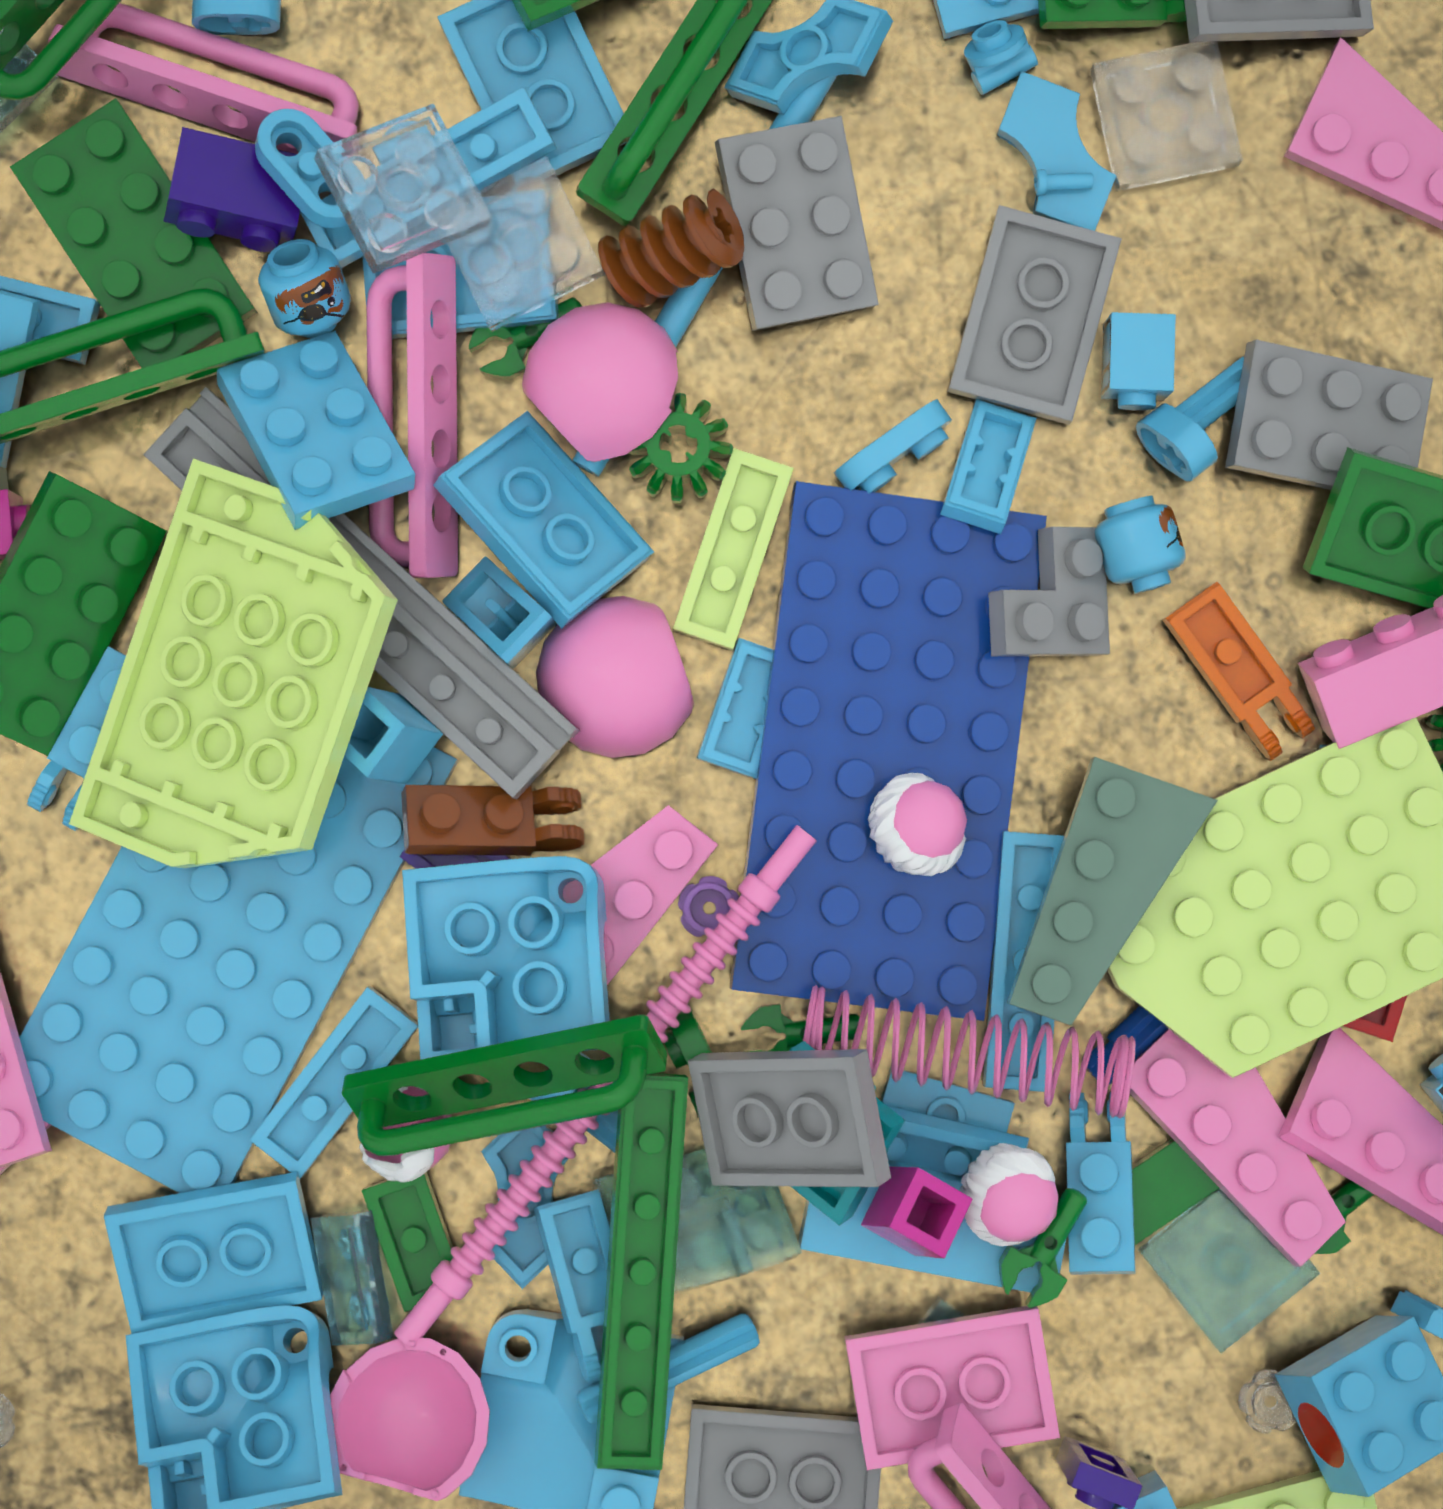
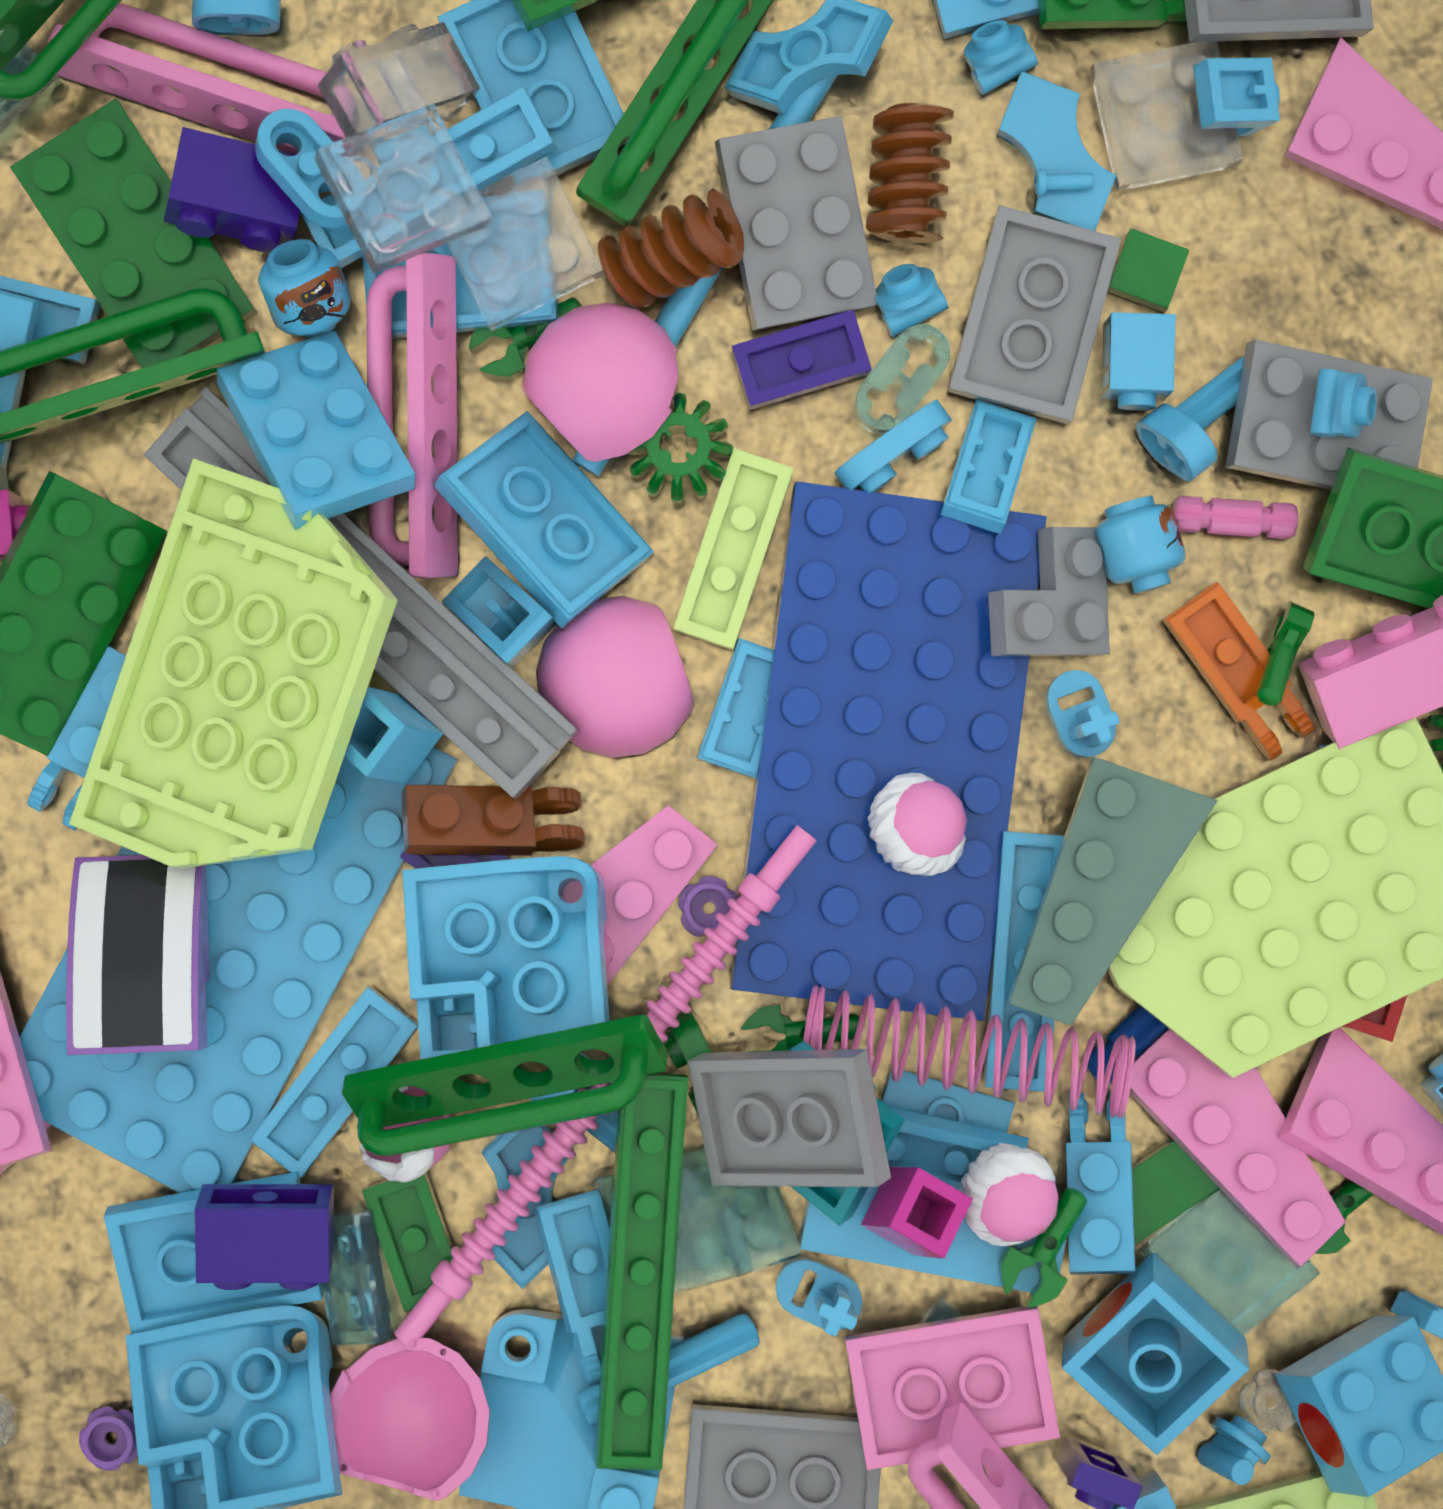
(94, 1442): none -> medium lavender plate
(136, 957): none -> slope
(264, 1235): none -> dark purple brick
(397, 77): none -> clear brick
(801, 359): none -> dark purple plate
(833, 1299): none -> medium azure piece
(890, 369): none -> clear light blue beam
(906, 172): none -> dark orange piece
(908, 297): none -> medium azure plate
(1084, 728): none -> medium azure piece
(1147, 270): none -> green tile
(1155, 1354): none -> medium azure brick
(1234, 1450): none -> medium azure plate
(1236, 517): none -> bright pink axle
(1237, 94): none -> medium azure bracket
(1283, 647): none -> green bar
(1342, 404): none -> medium azure plate

